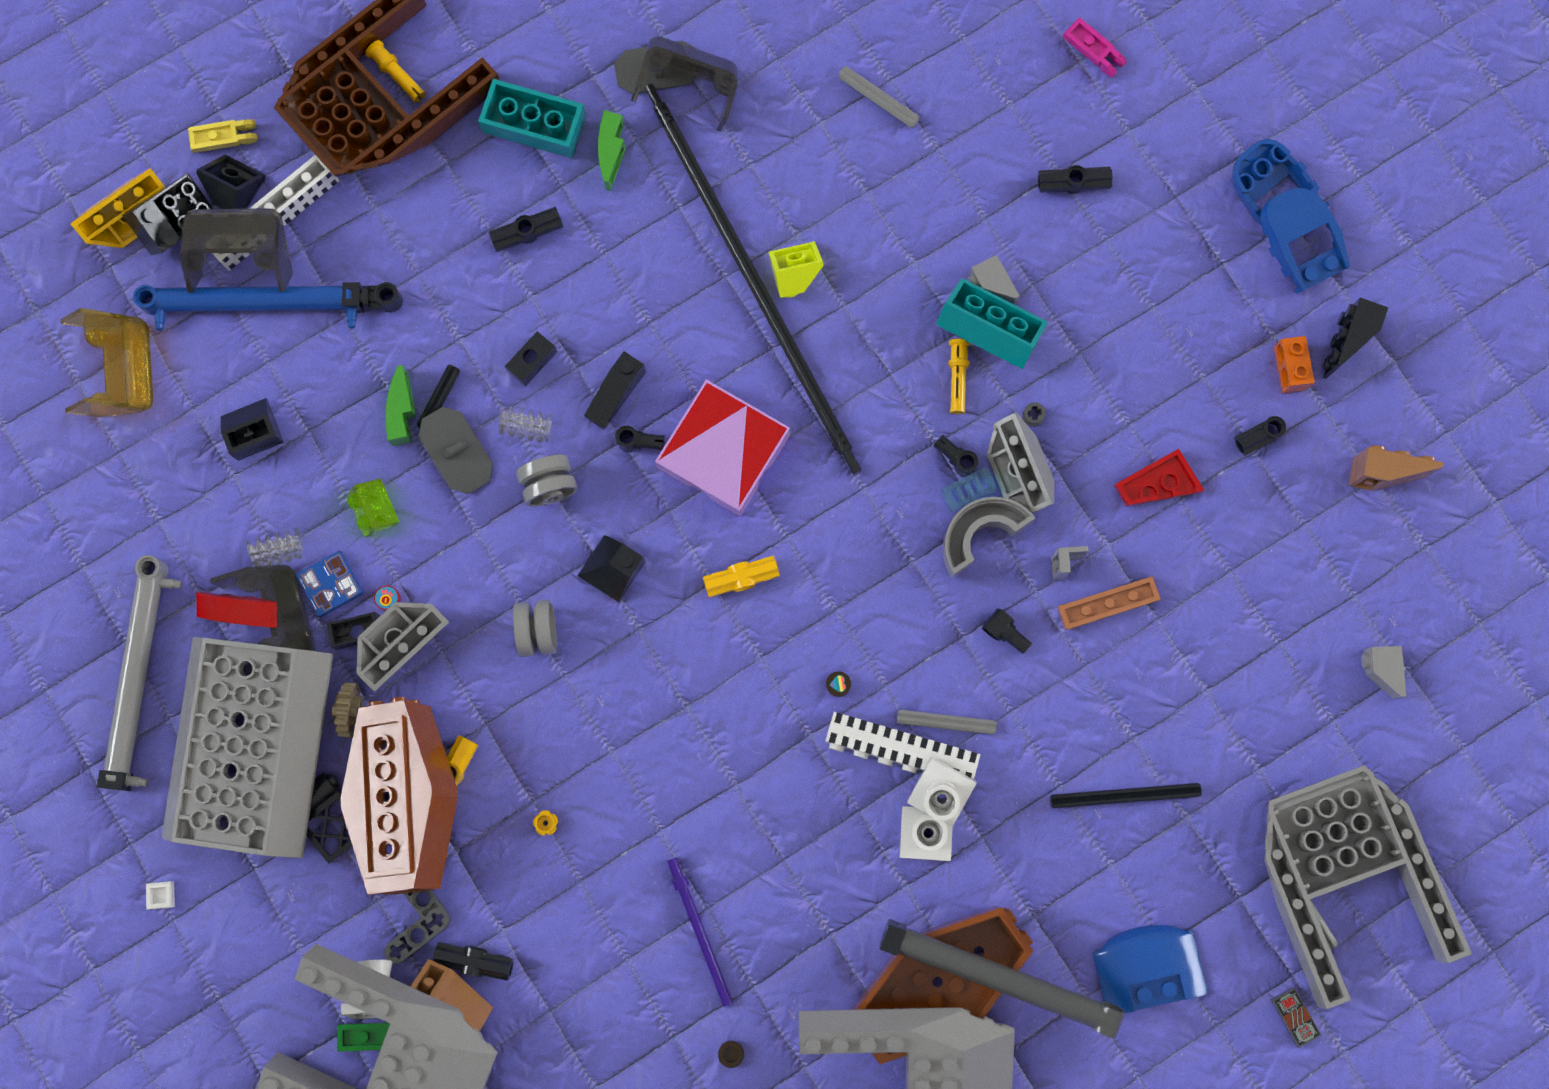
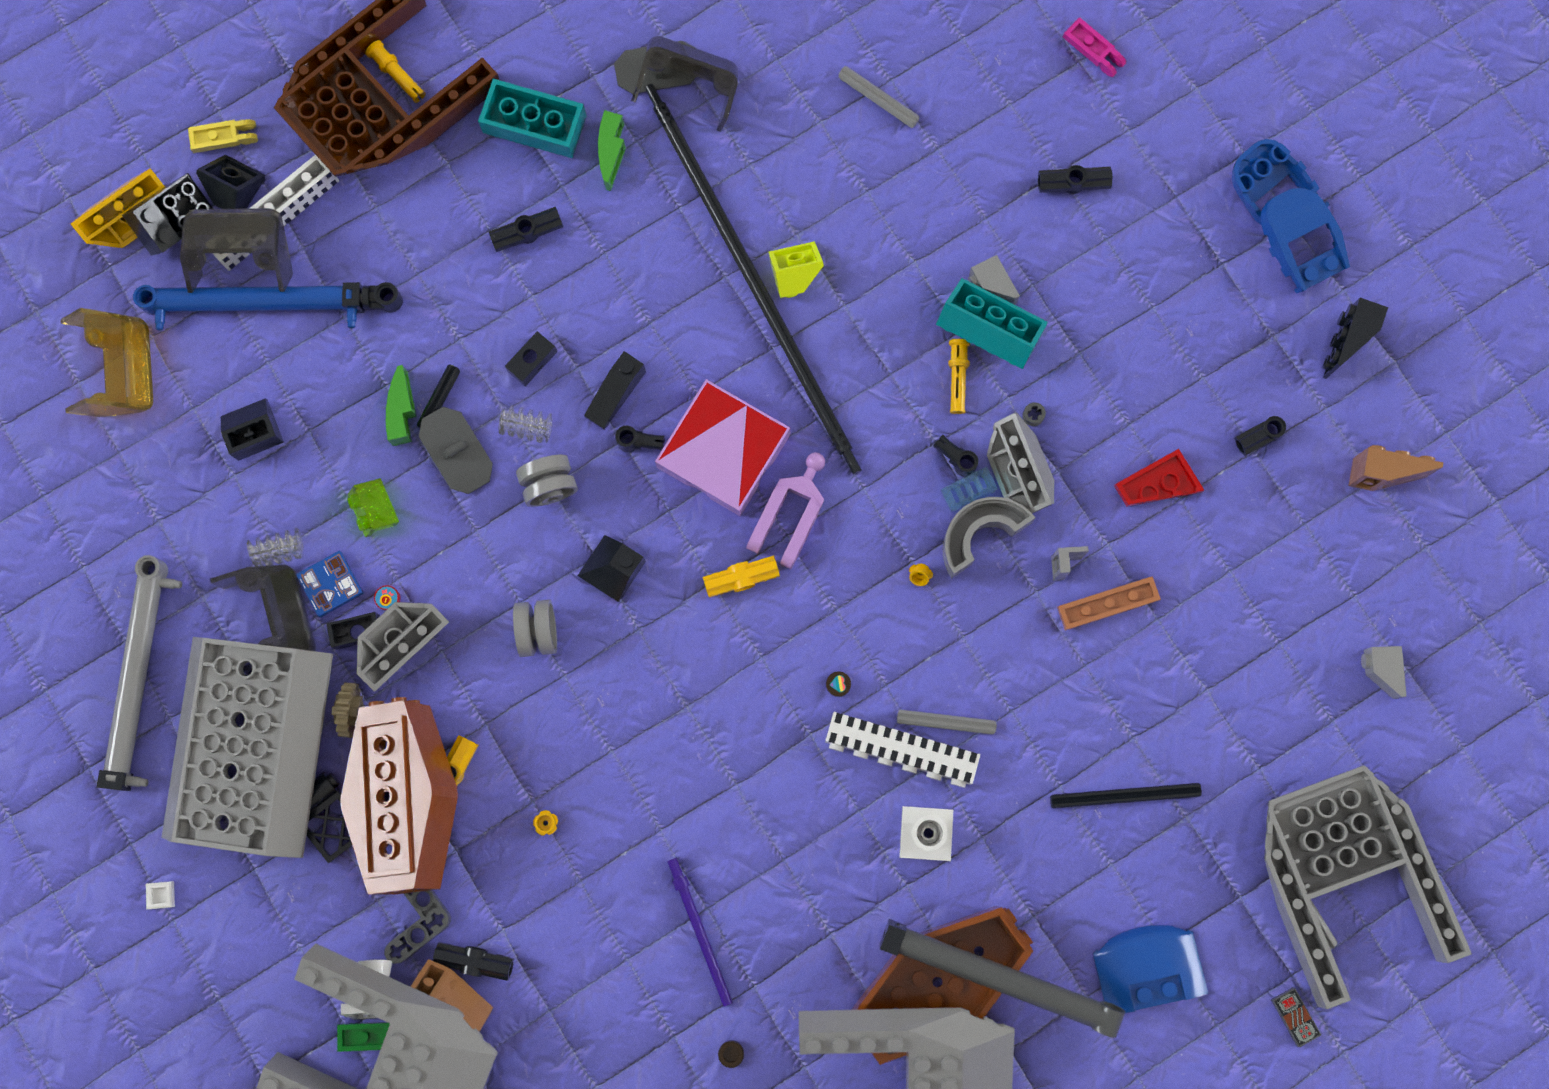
(236, 609): red slope -> none
(802, 487): none -> lavender piece
(920, 574): none -> yellow plate
(938, 780): white plant -> none
(1001, 627): black pin -> none
(1294, 364): orange brick -> none

